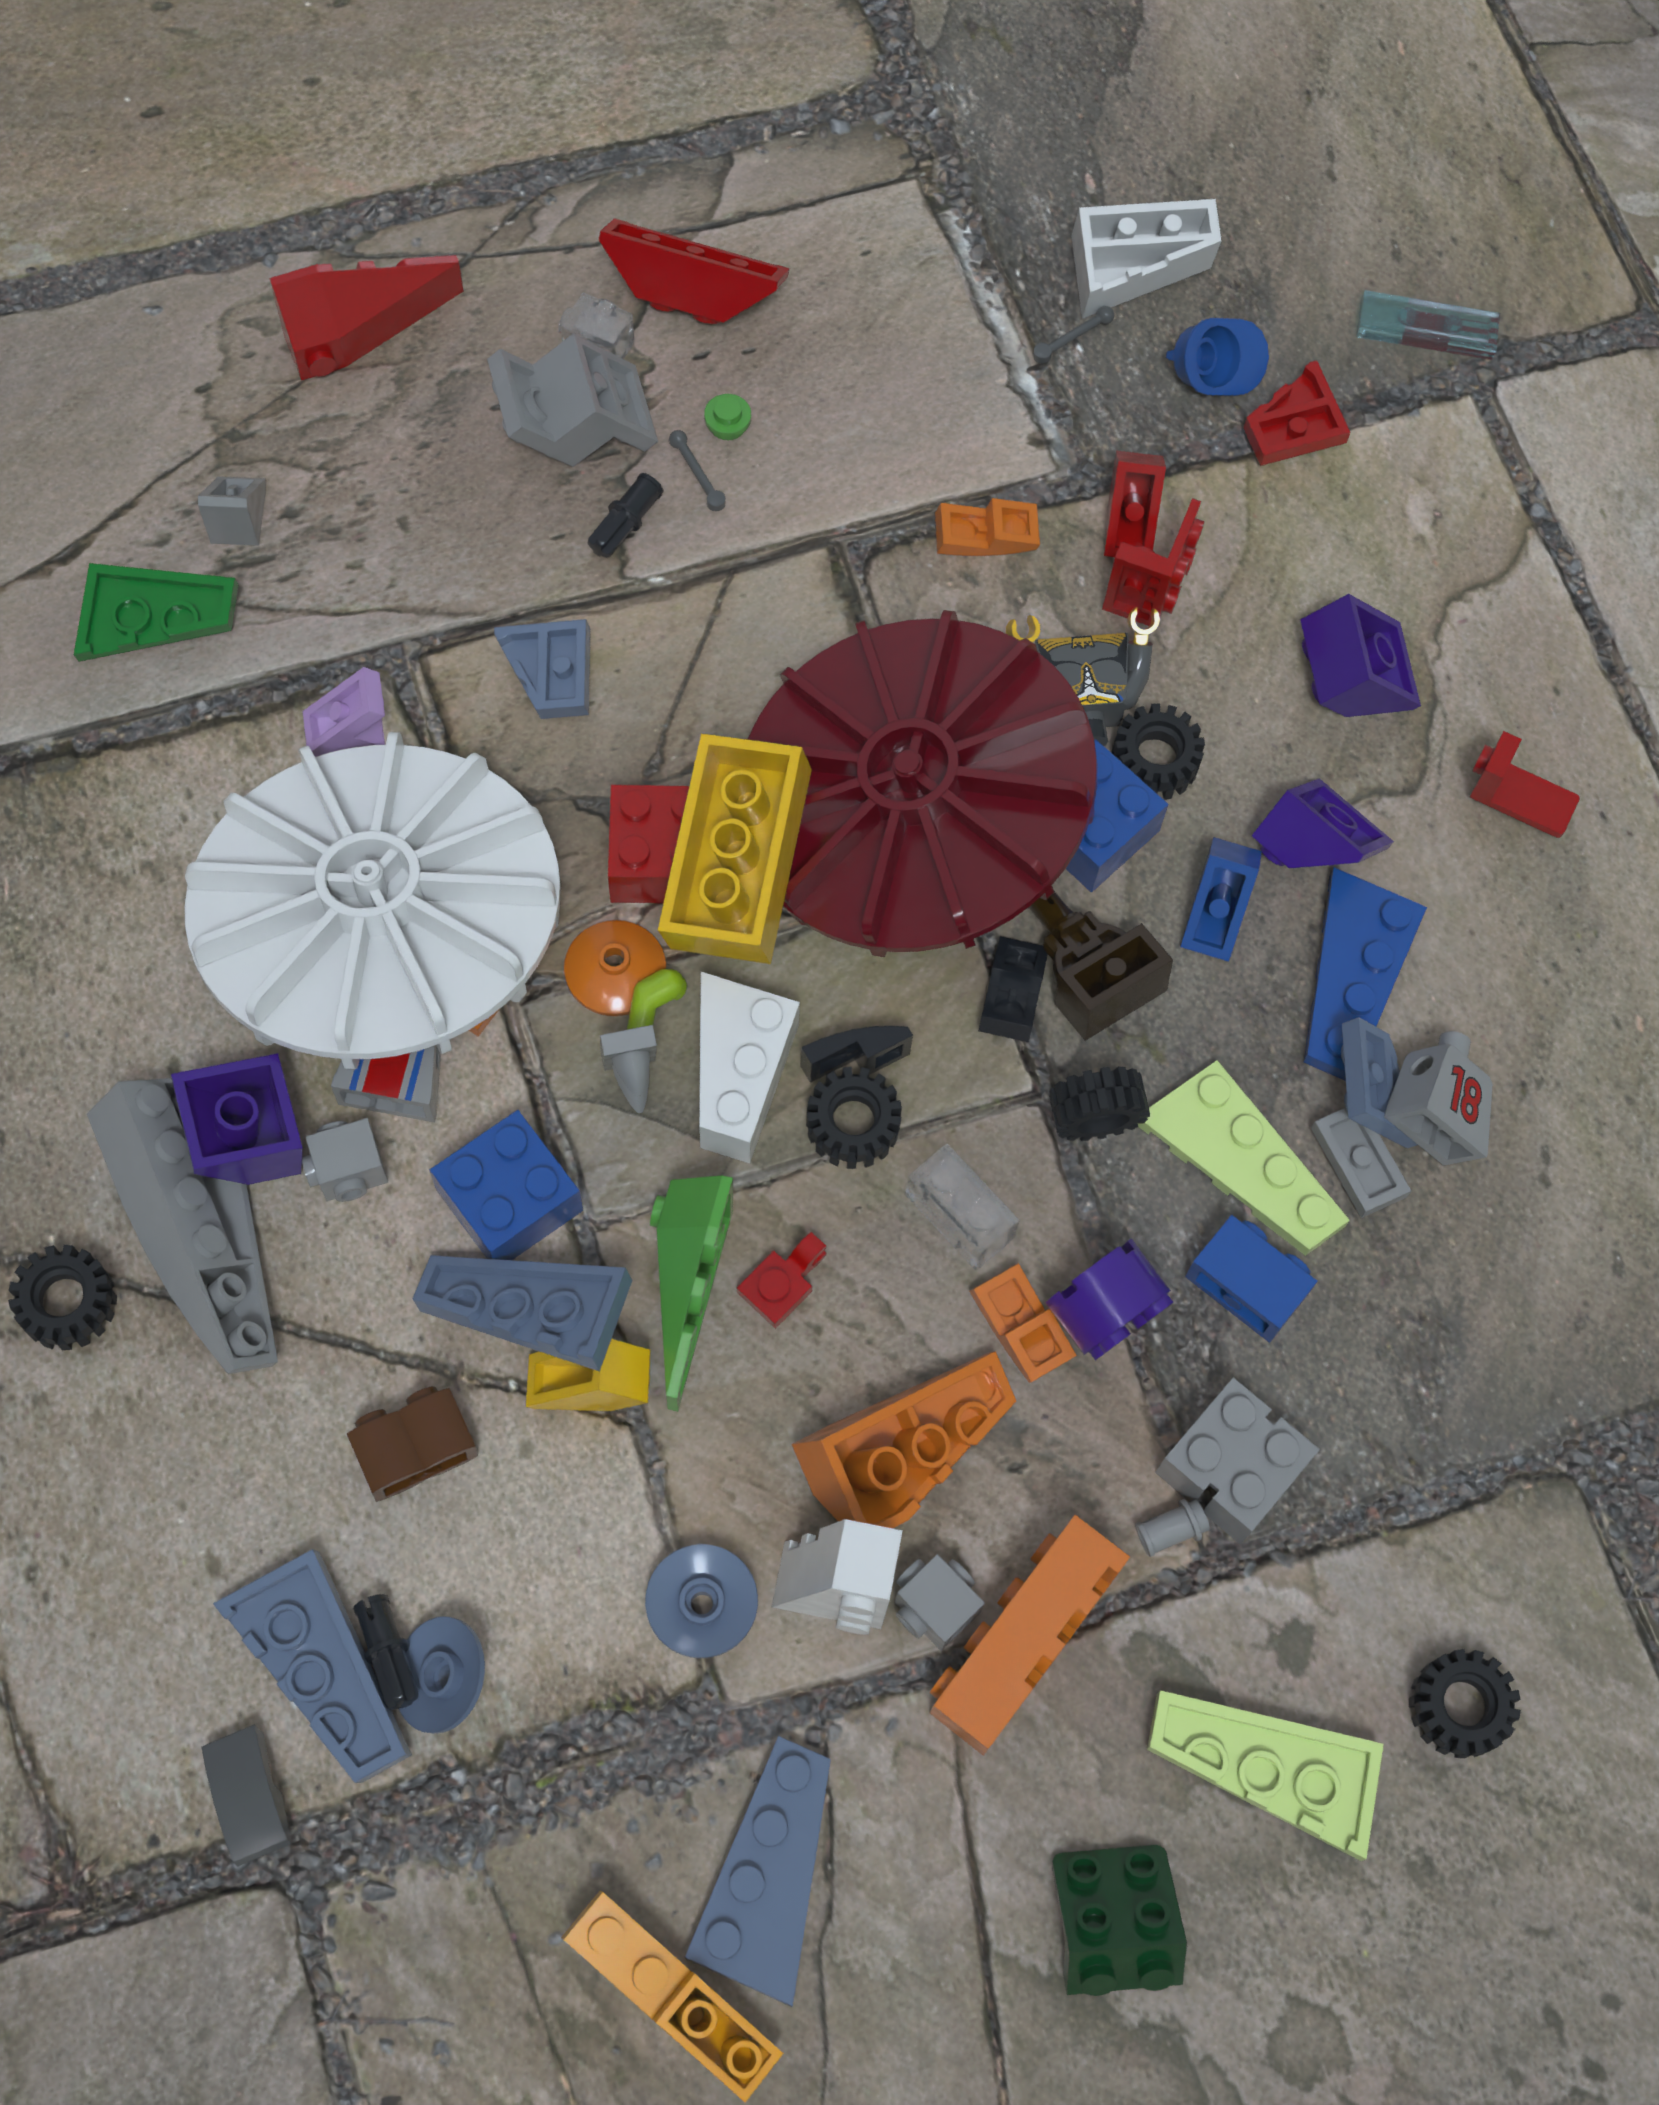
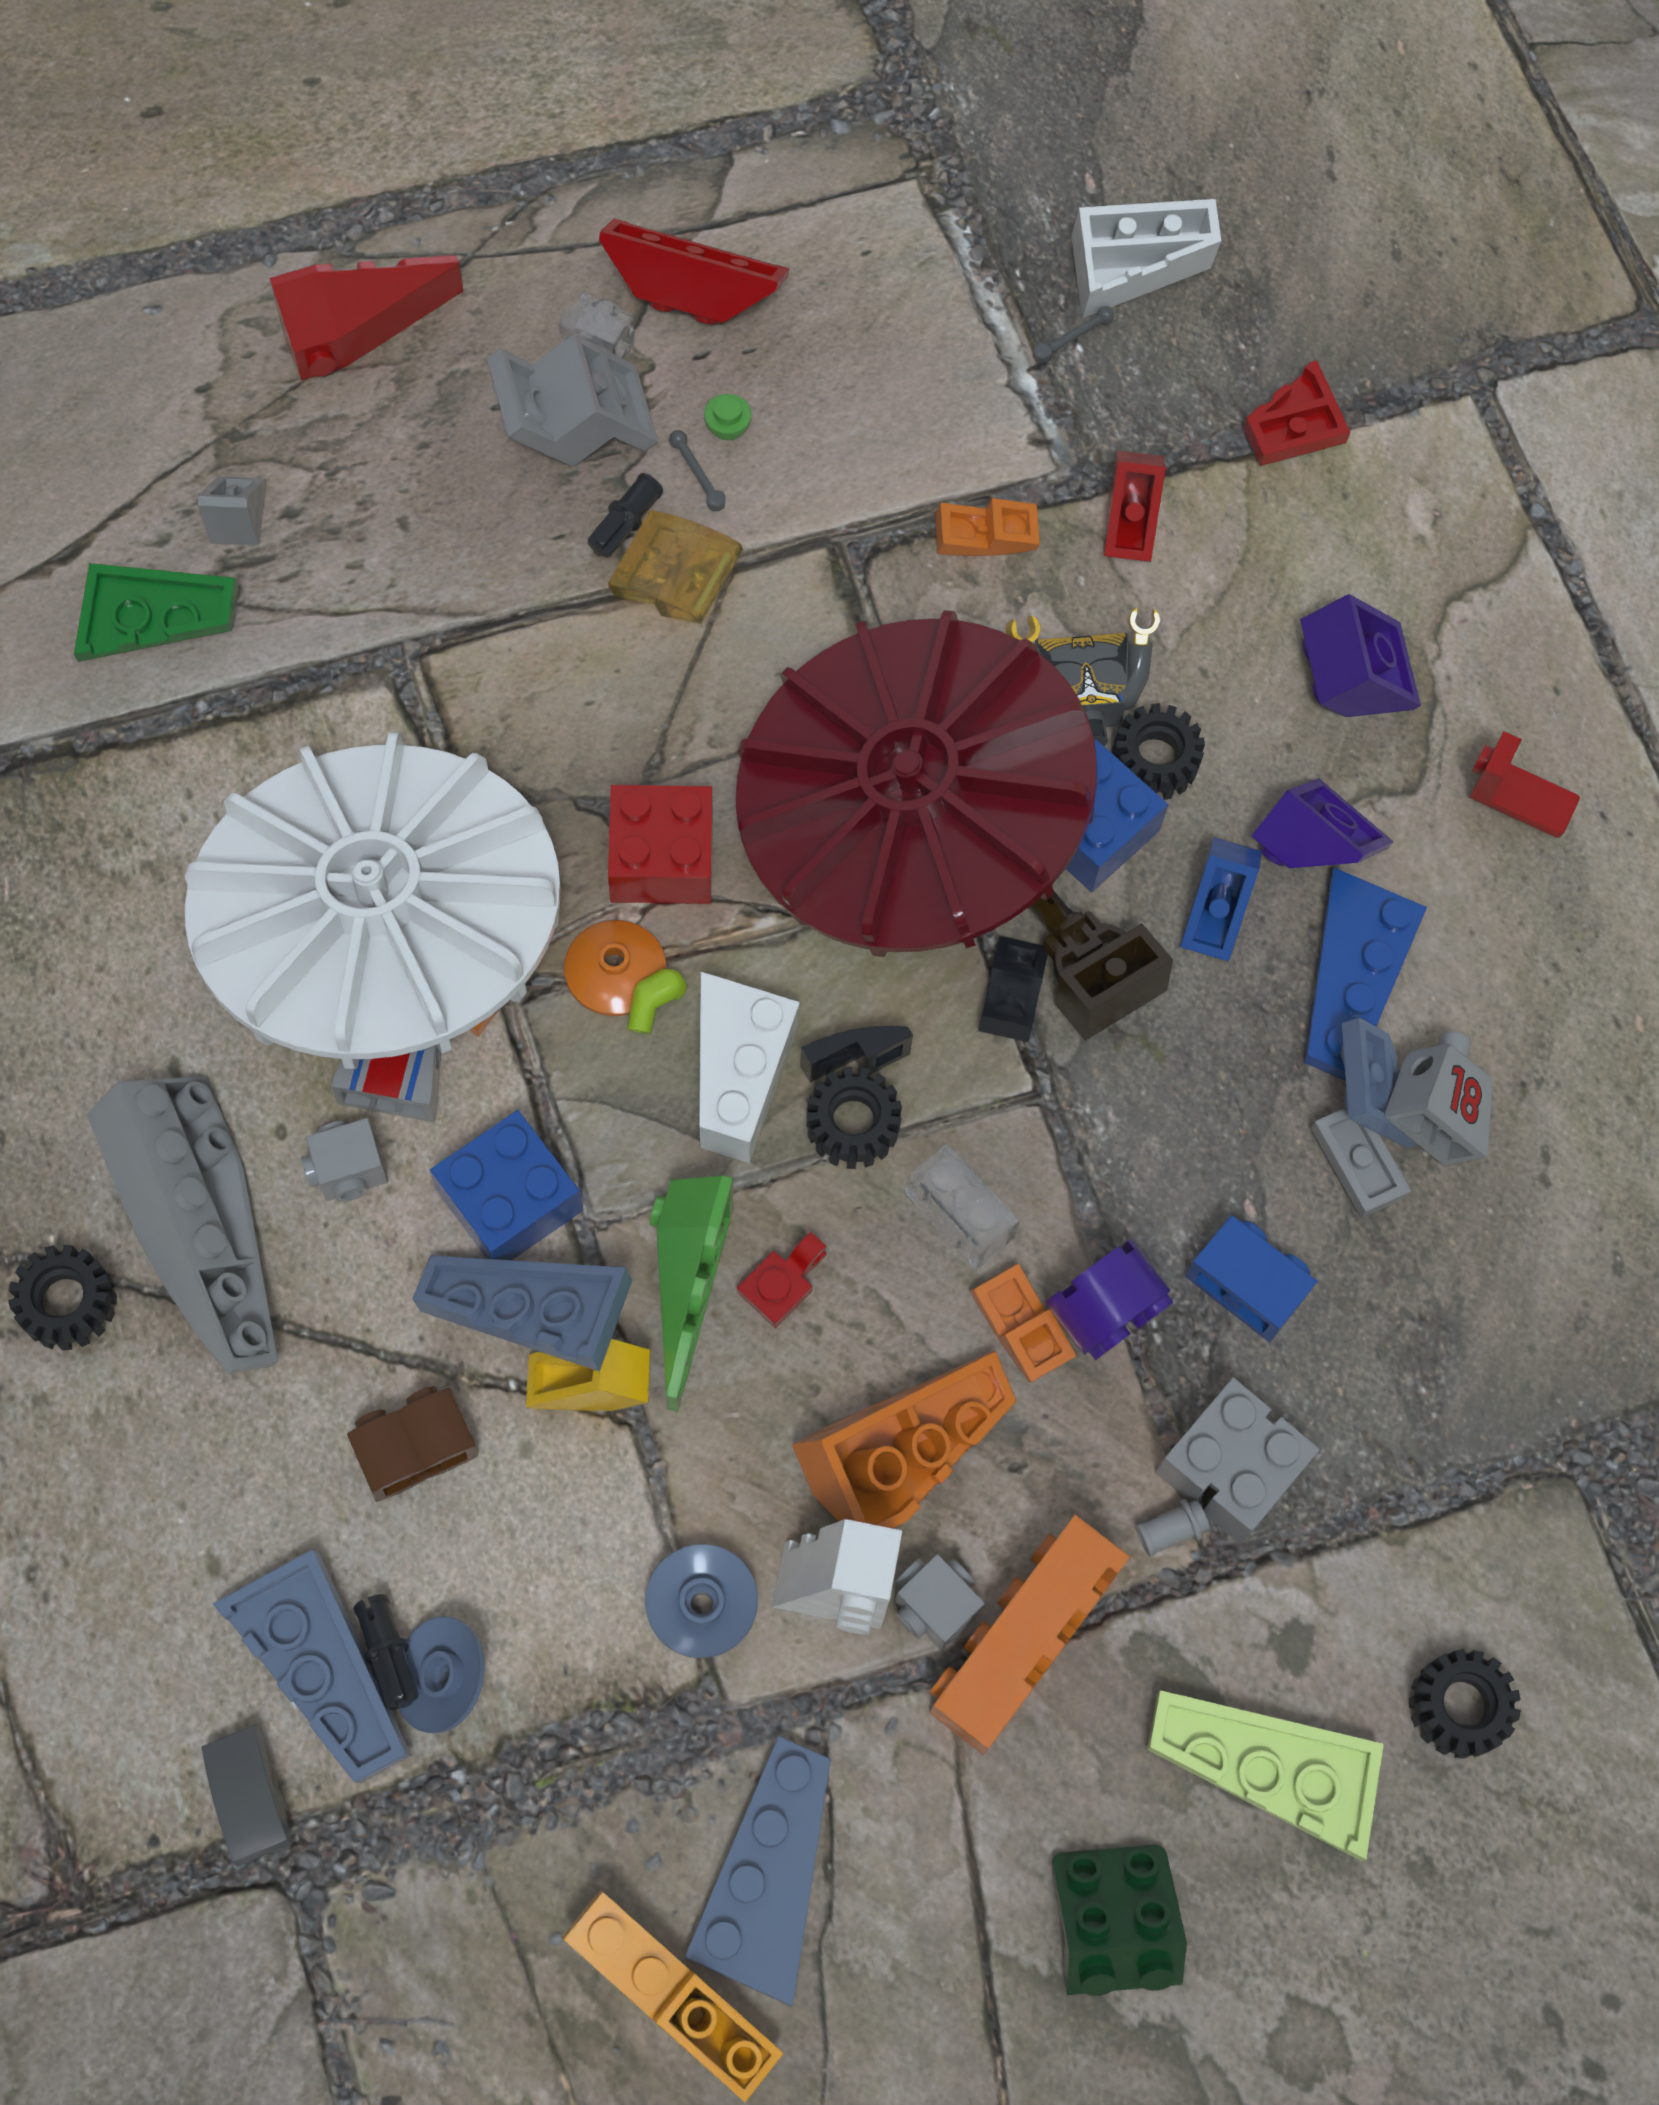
(239, 1121): dark purple slope -> none
(347, 715): lavender slope -> none
(551, 664): sand blue wing -> none
(629, 1057): light grey tile -> none
(675, 566): none -> clear yellow slope
(735, 848): yellow brick -> none
(1099, 1103): black tyre -> none
(1151, 580): red bracket -> none
(1221, 356): blue piece -> none
(1236, 1146): yellowish green wing -> none
(1428, 325): clear light blue tile -> none

